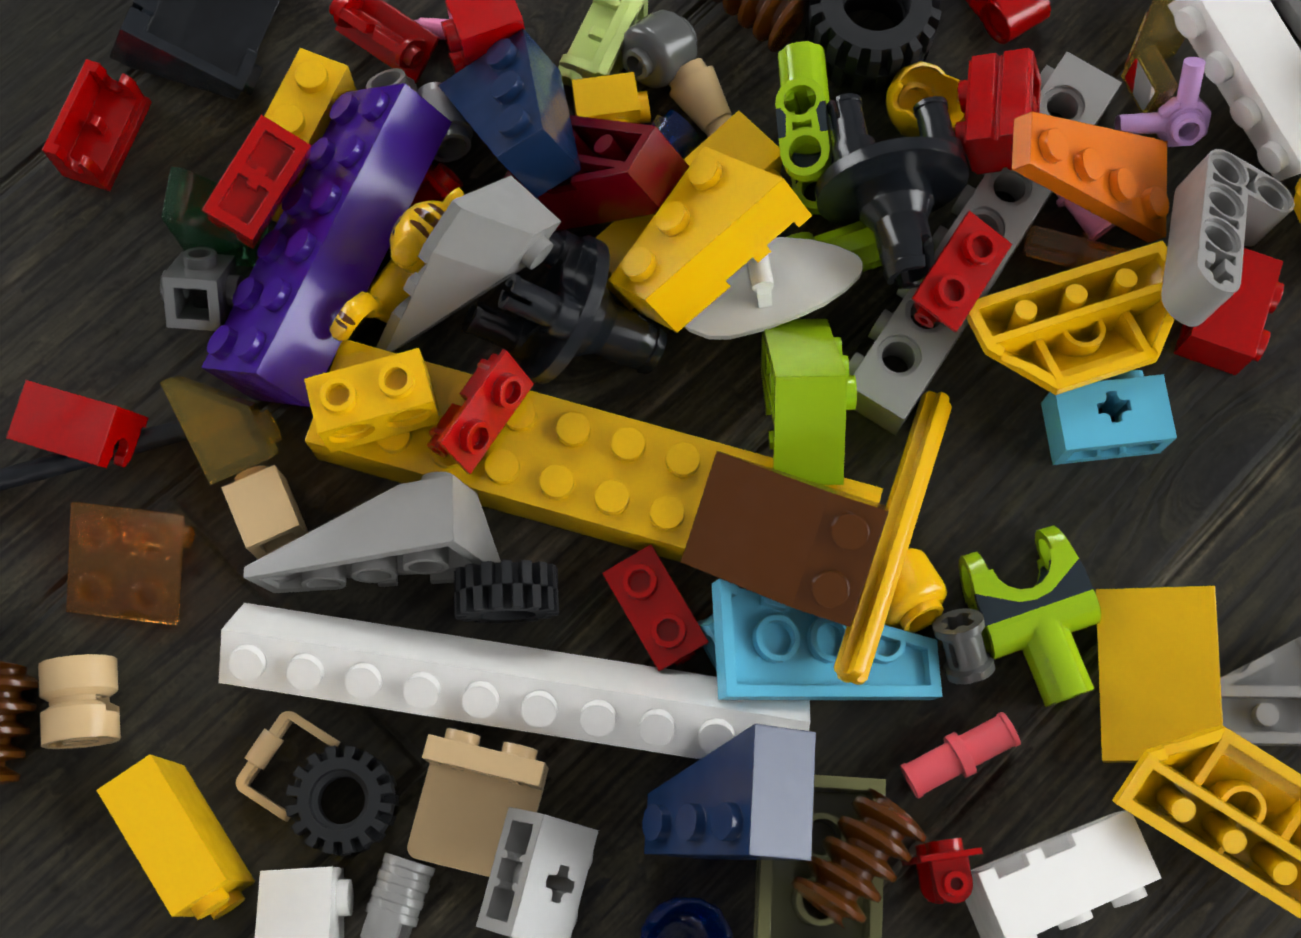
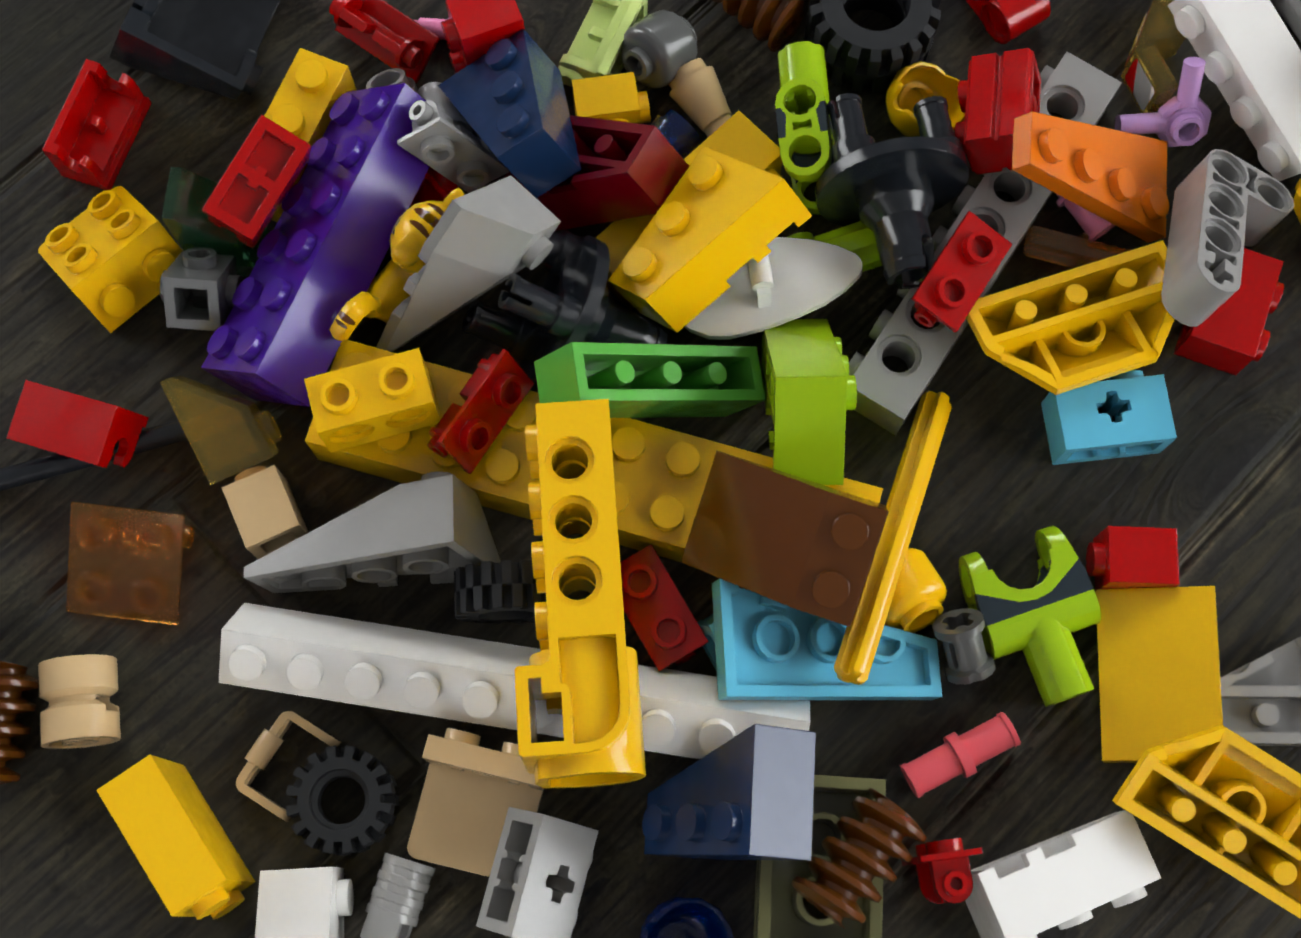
(111, 256): none -> yellow bracket
(449, 148): none -> light grey hinge
(583, 649): none -> yellow brick
(653, 378): none -> bright green brick
(1134, 558): none -> red brick

